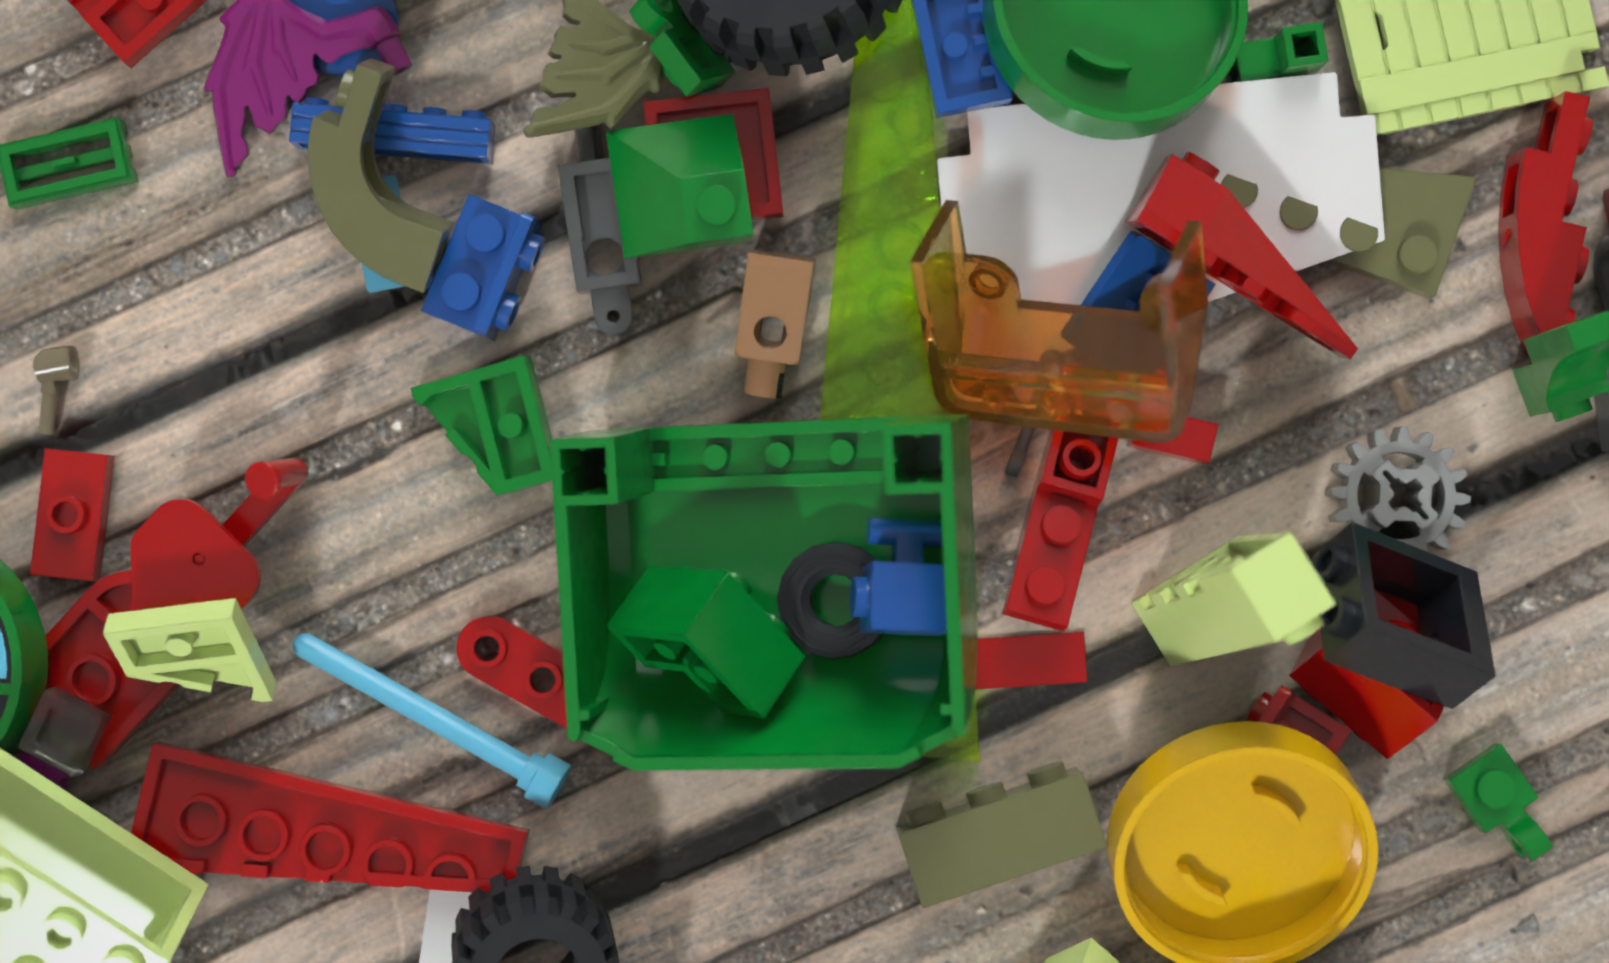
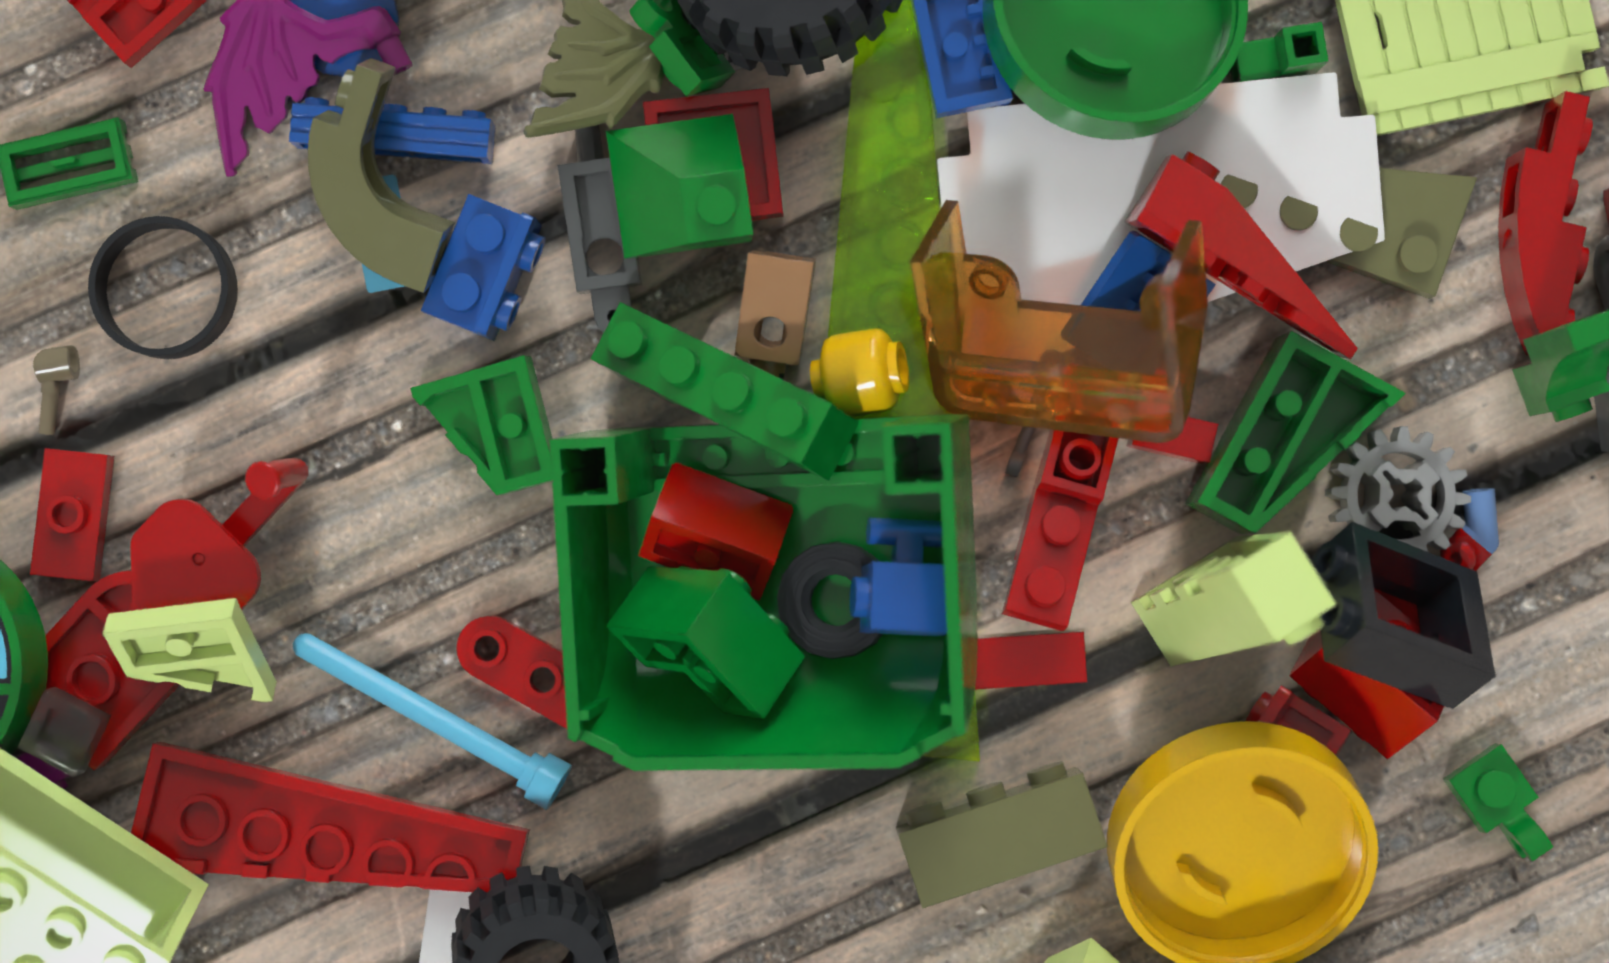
(104, 261): none -> black tyre
(716, 527): none -> red panel
(725, 390): none -> green arch
(860, 372): none -> yellow head
(1286, 430): none -> green wedge
(1480, 533): none -> arm

